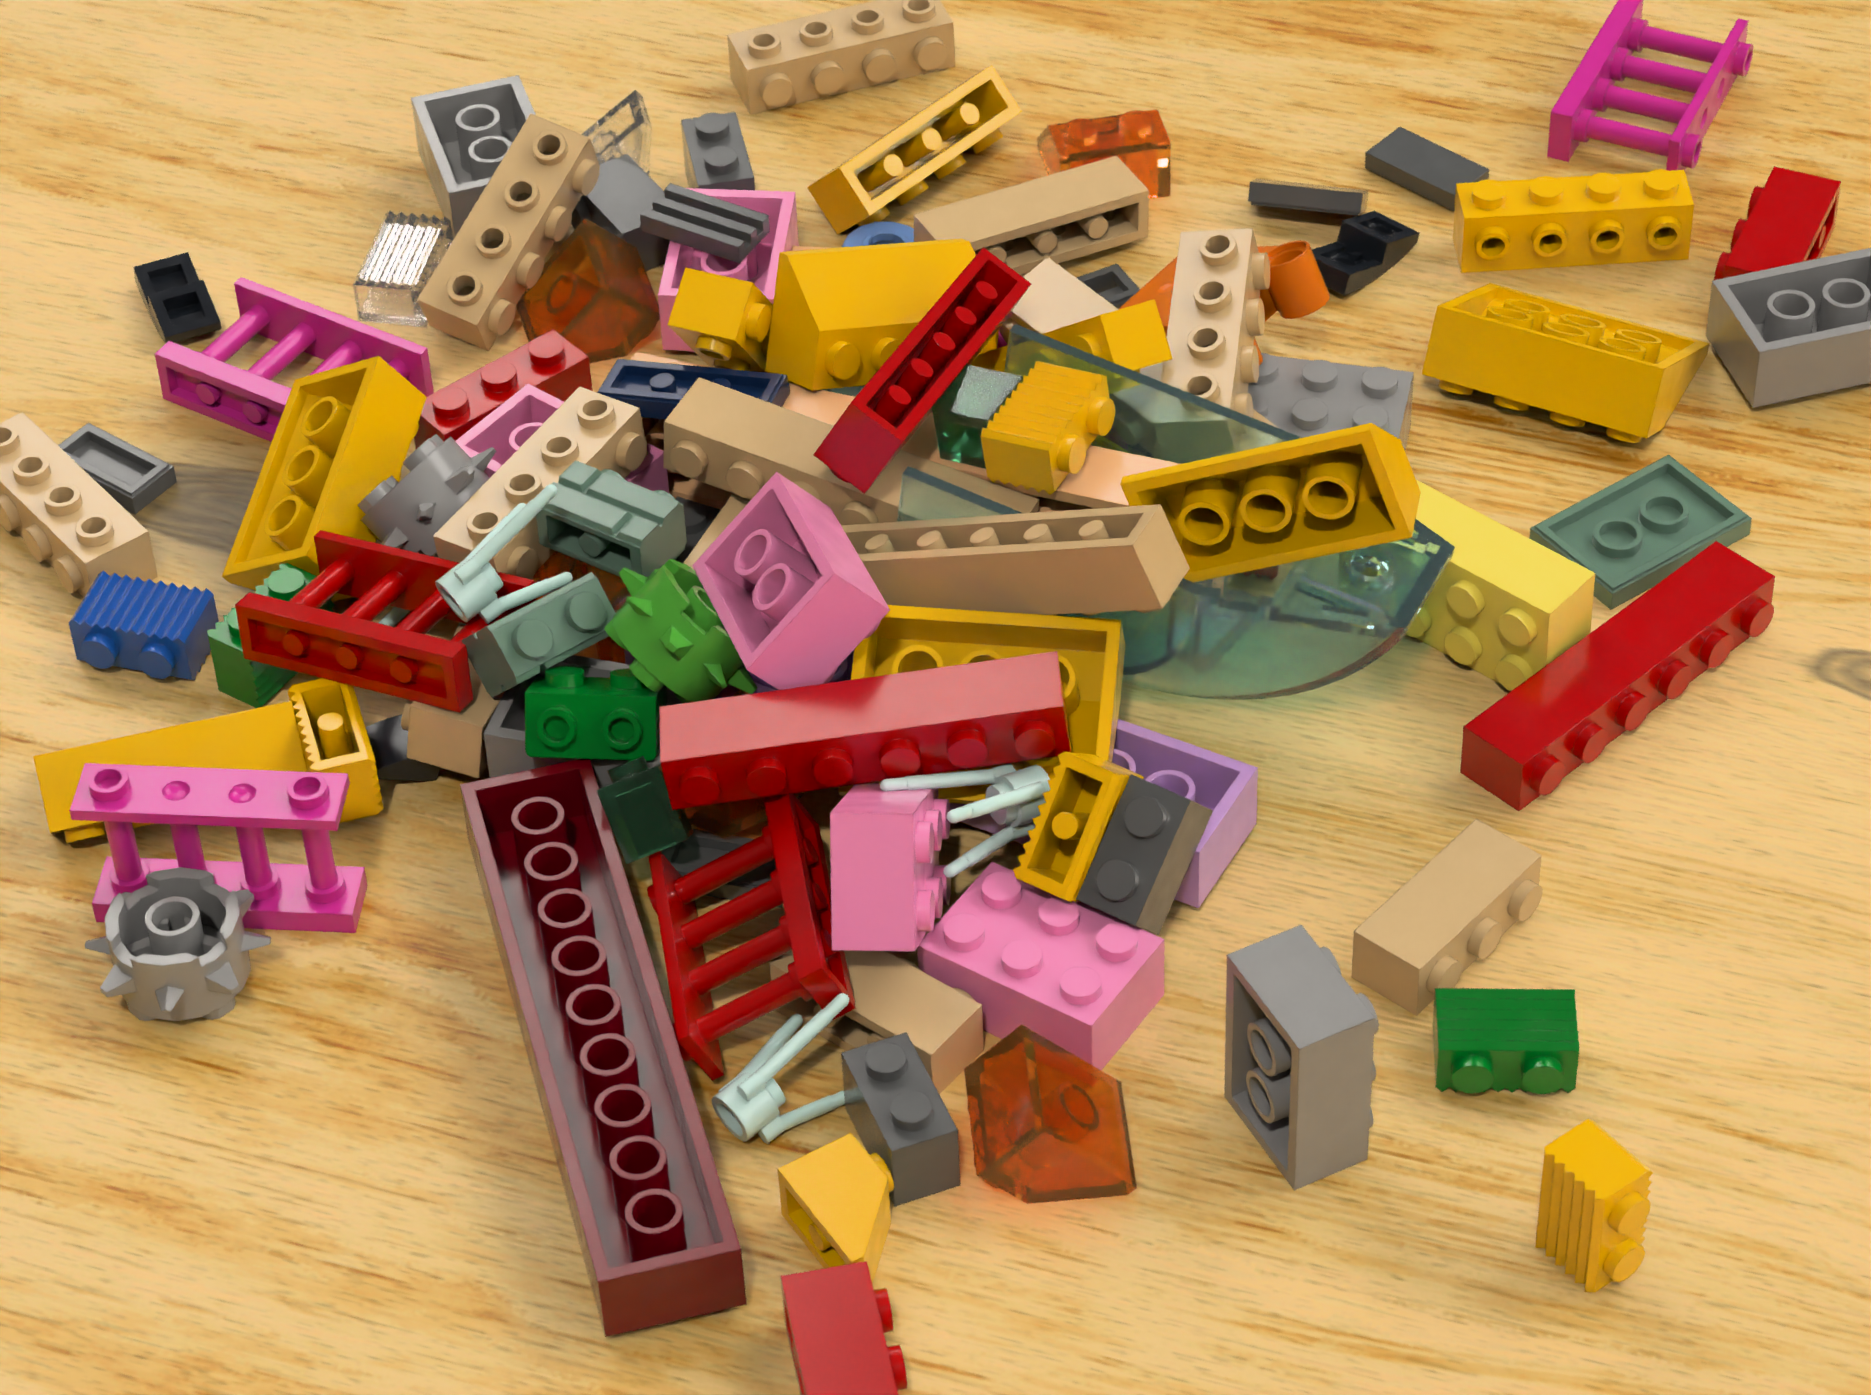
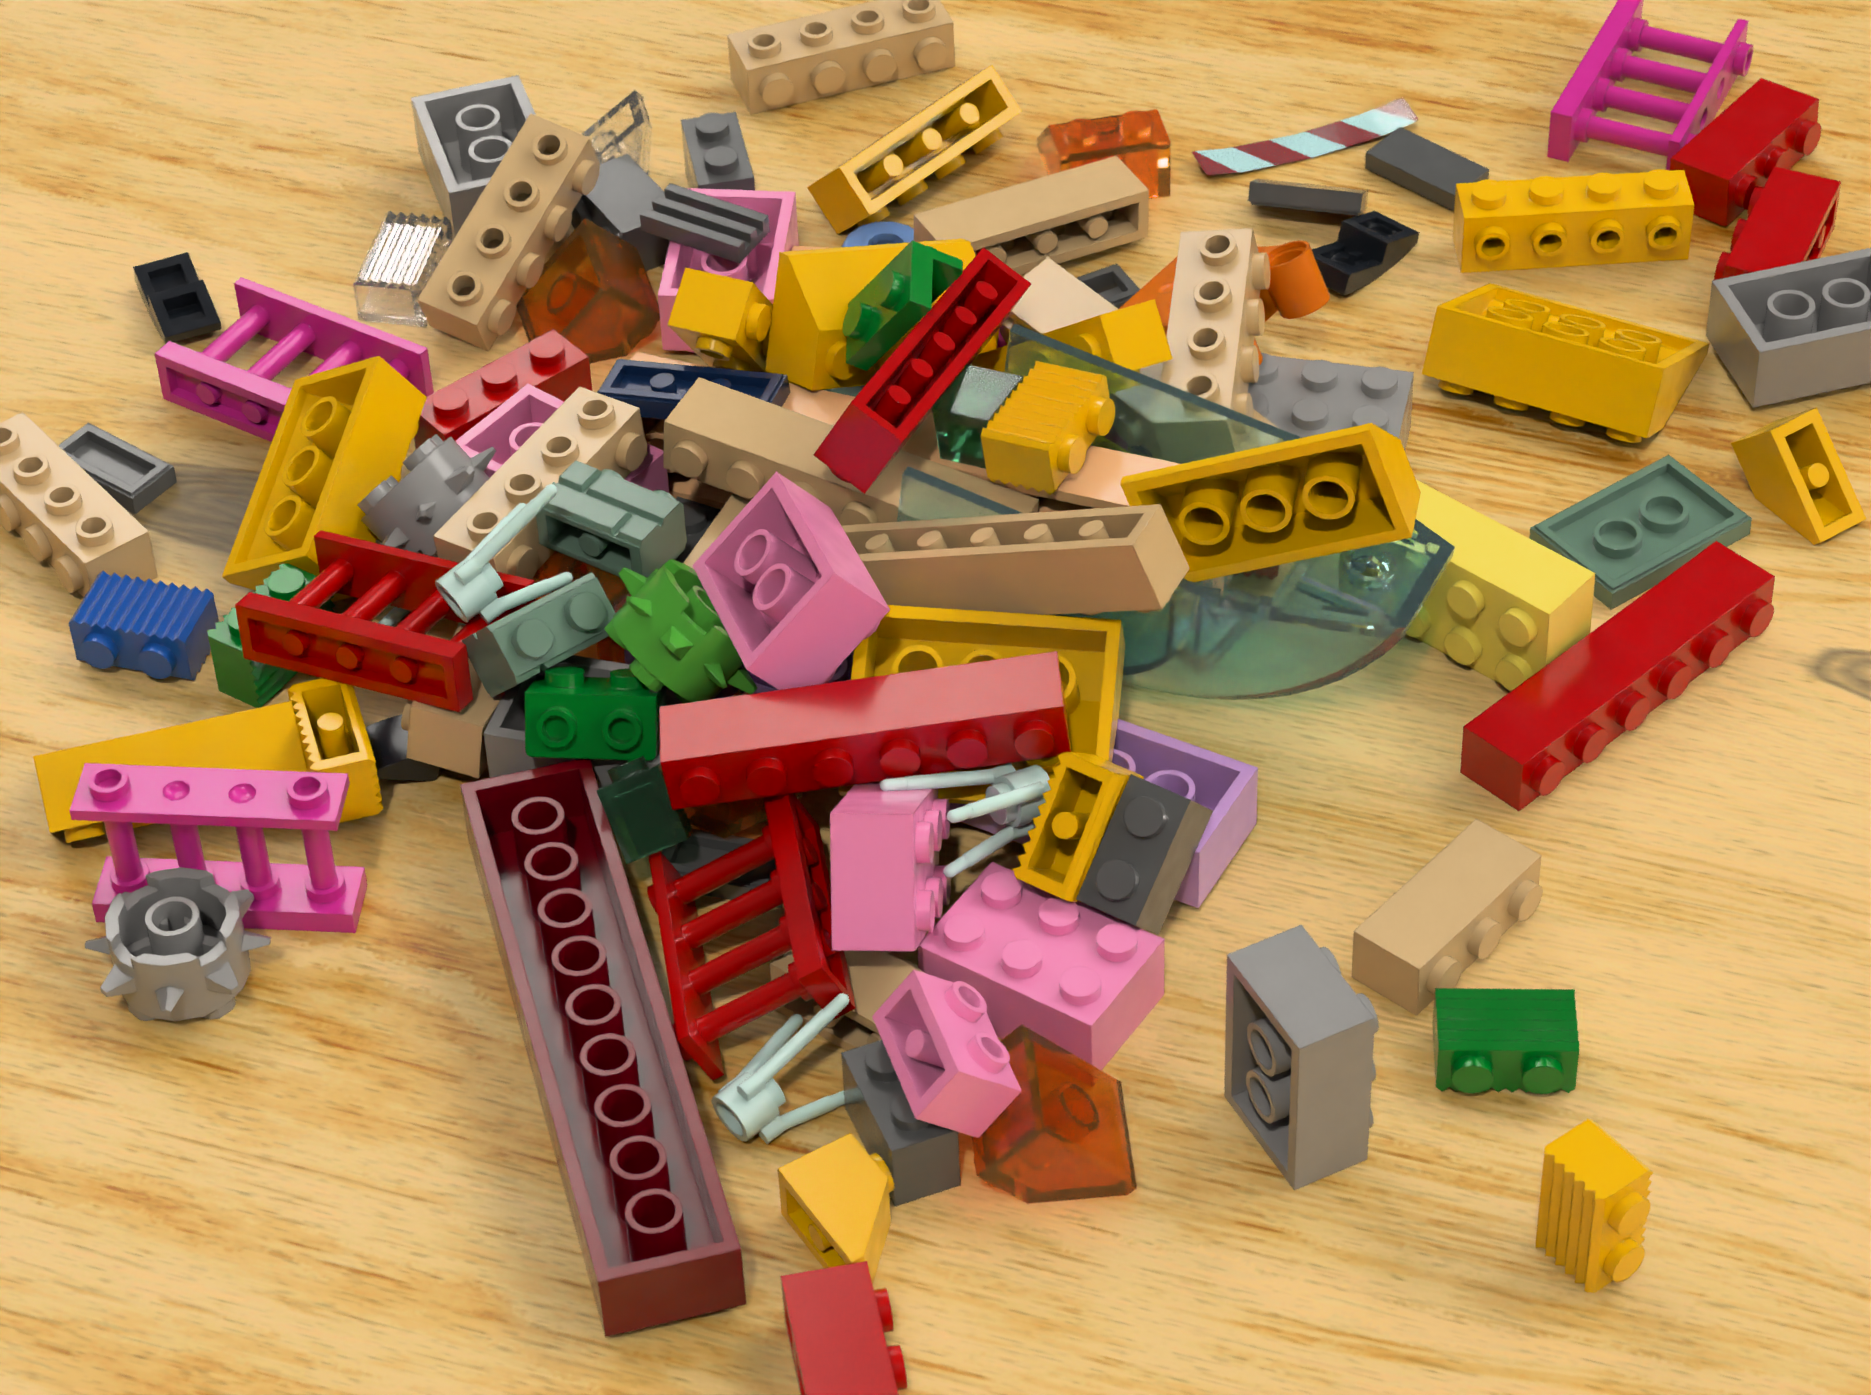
(896, 301): none -> green bracket
(946, 1053): none -> bright pink brick
(1308, 143): none -> clear light blue sticker
(1742, 146): none -> red brick
(1800, 476): none -> yellow slope

